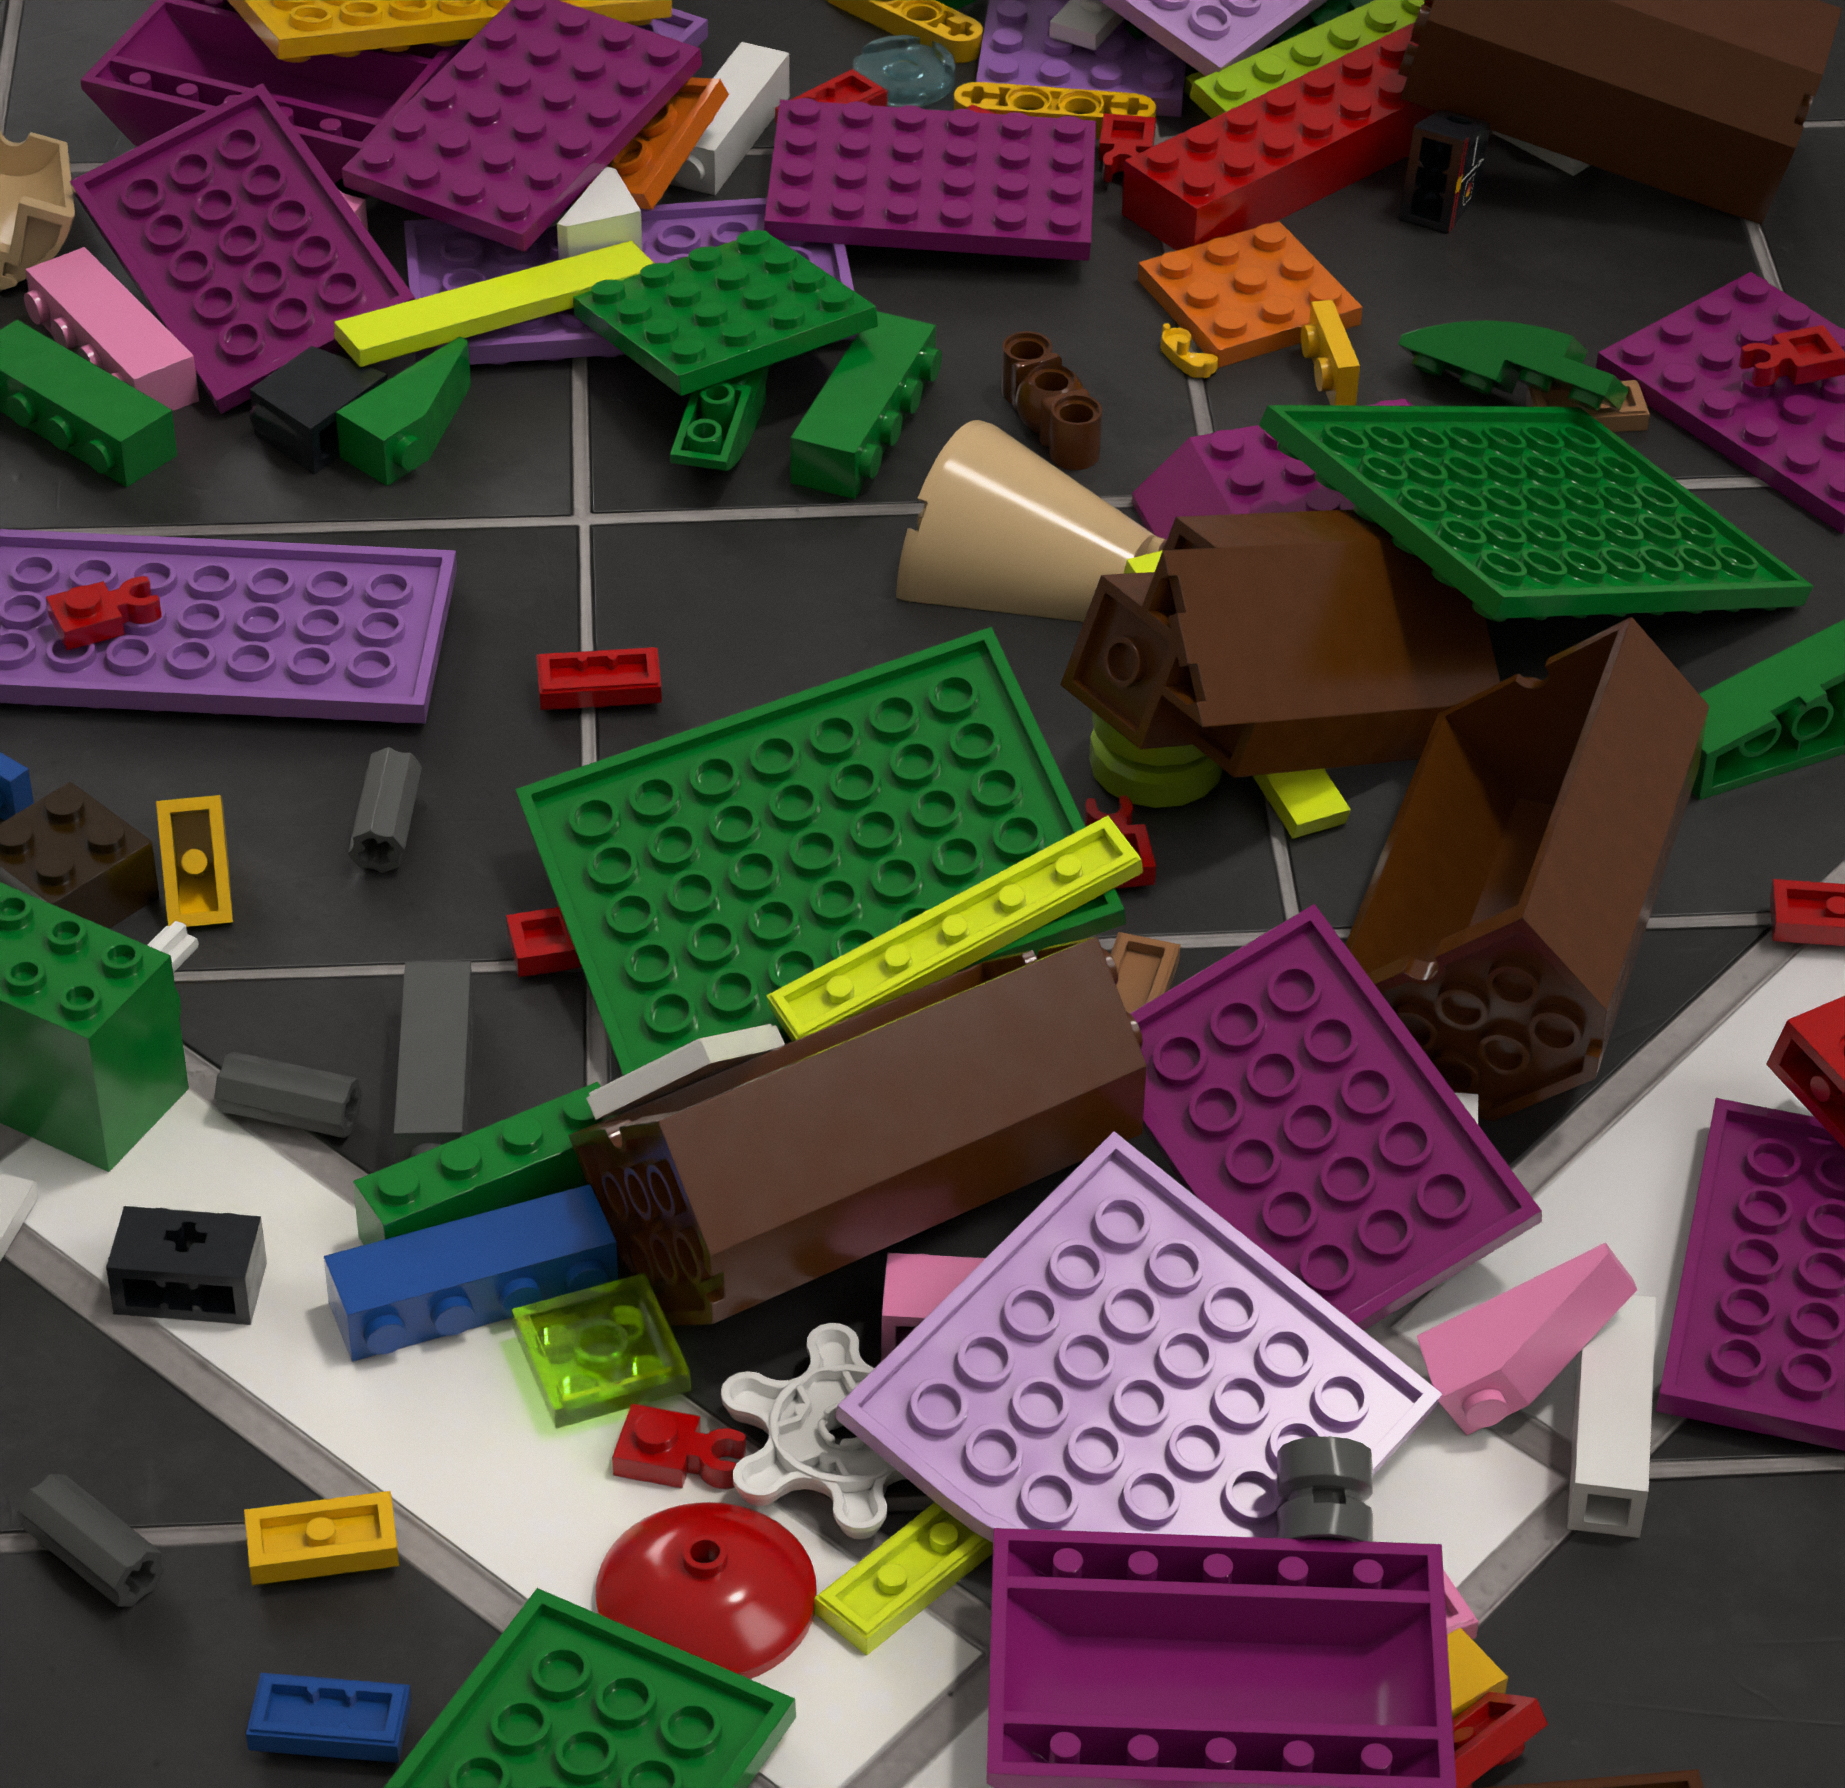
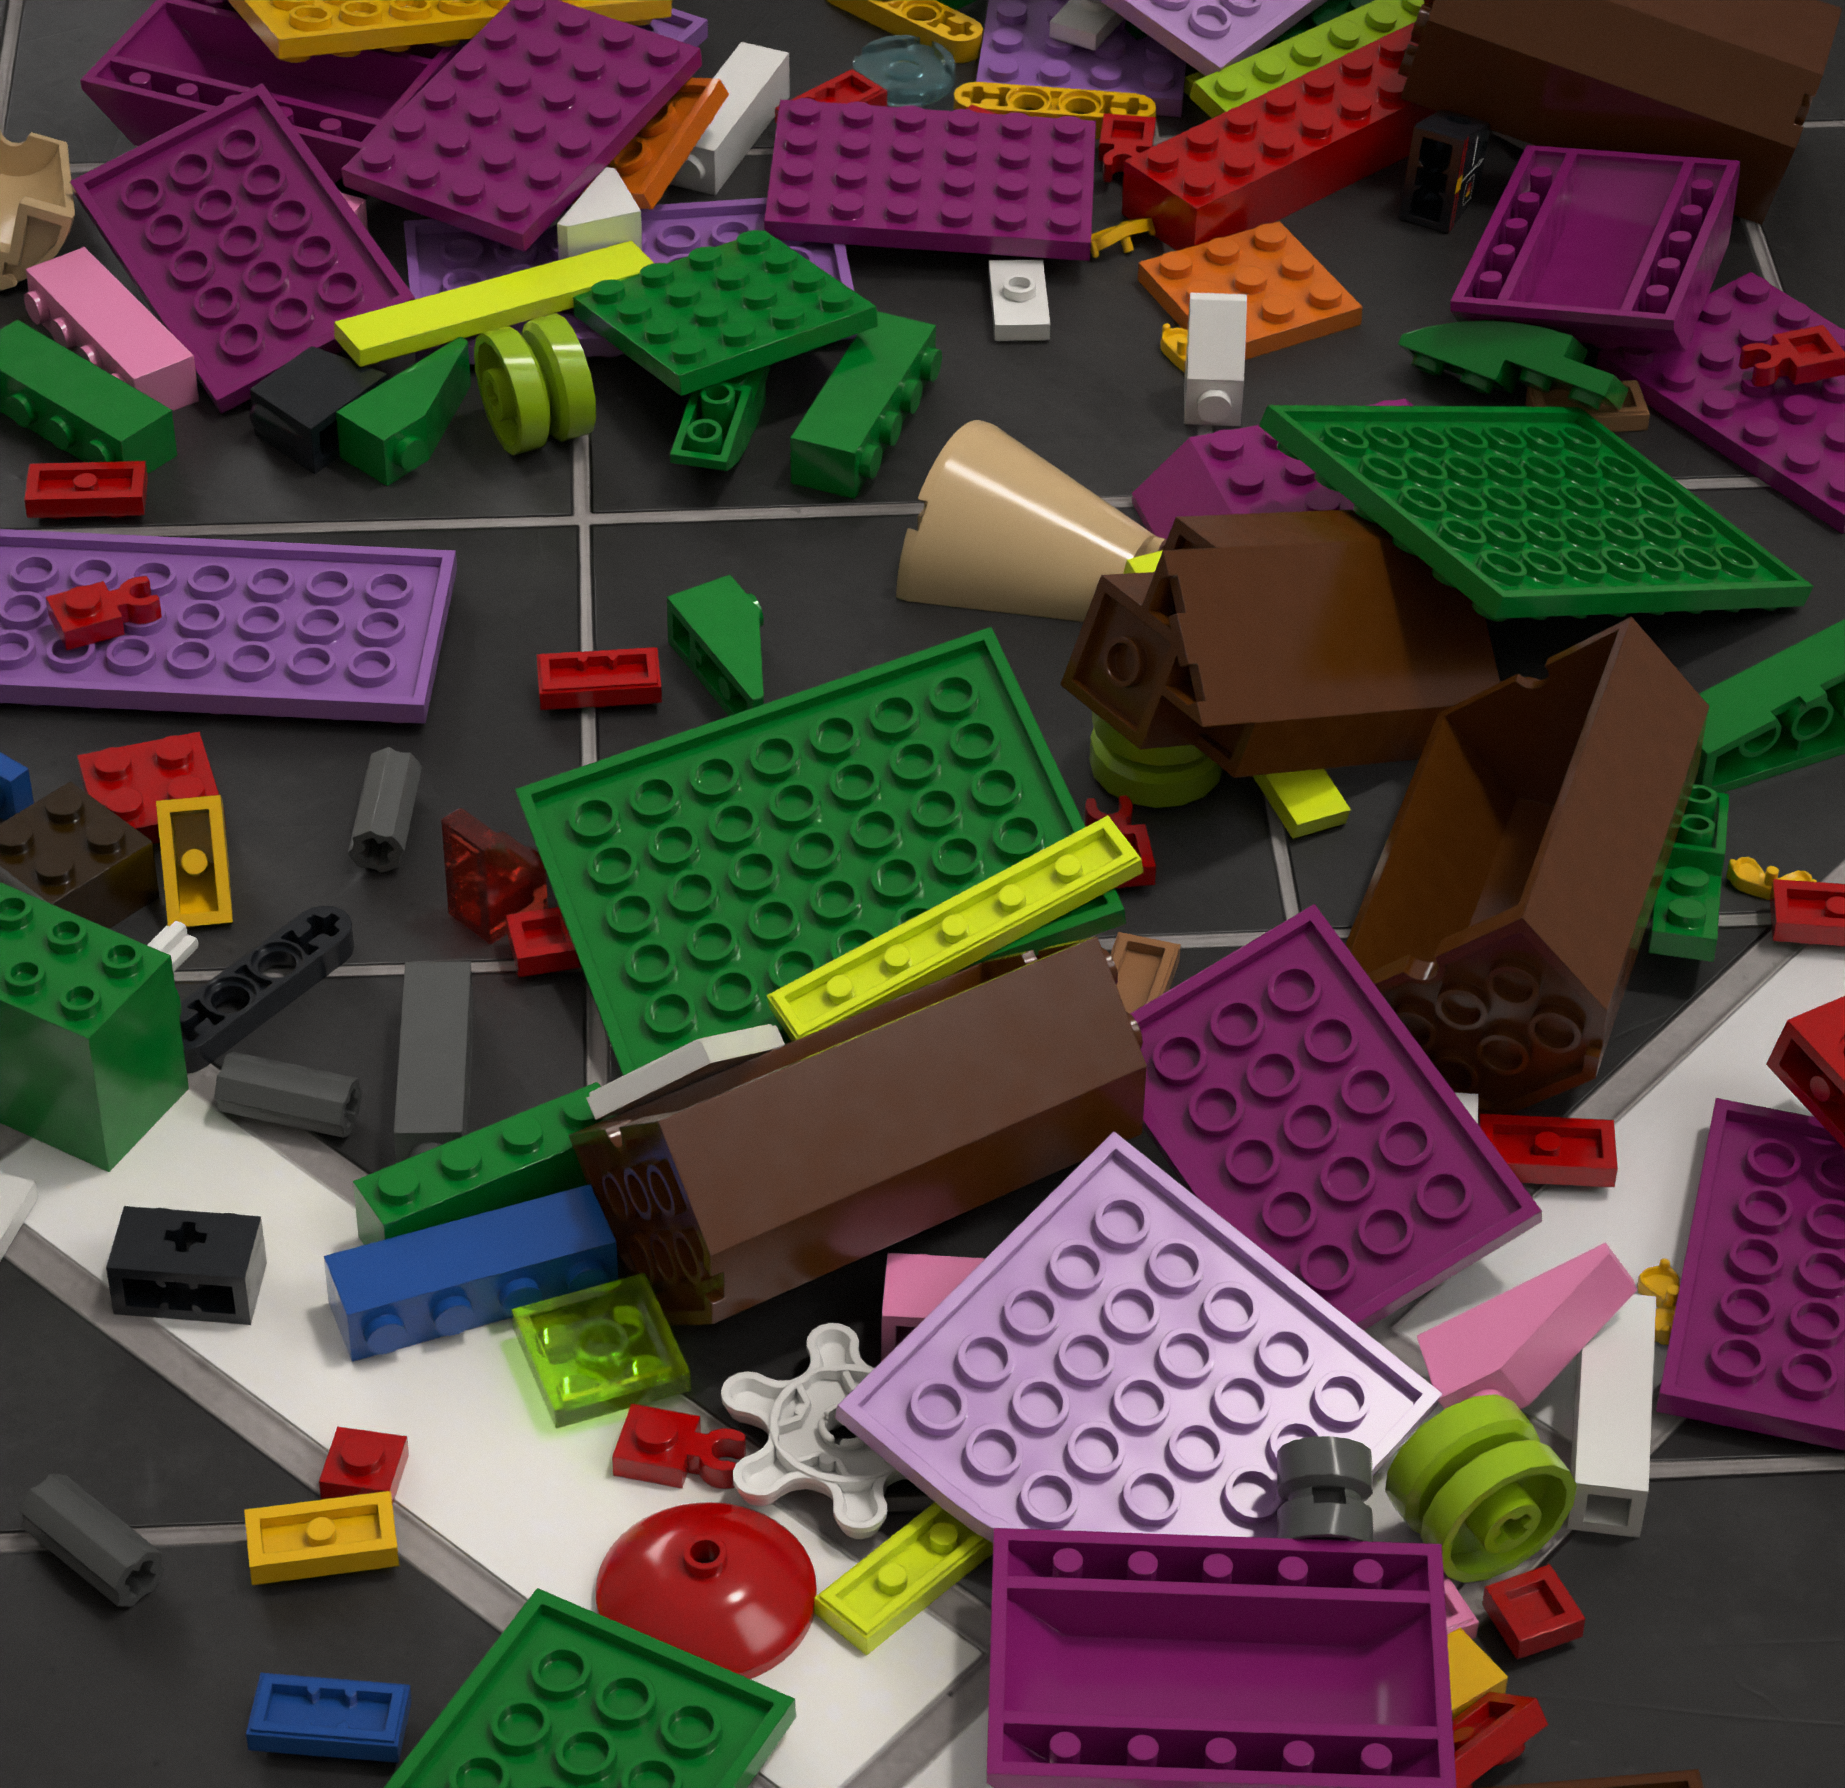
(86, 489): none -> red plate
(138, 775): none -> red plate
(310, 944): none -> black beam
(363, 1463): none -> red plate
(489, 876): none -> clear red arch
(535, 383): none -> lime wheel
(720, 641): none -> green slope
(1019, 300): none -> white plate
(1051, 400): reddish brown piece -> none
(1121, 232): none -> yellow piece
(1215, 359): none -> white slope
(1332, 354): yellow plate -> none
(1480, 1487): none -> lime wheel
(1533, 1611): none -> red plate
(1555, 1148): none -> red plate
(1603, 246): none -> magenta slope
(1664, 1285): none -> yellow piece
(1689, 895): none -> green slope
(1750, 878): none -> yellow piece

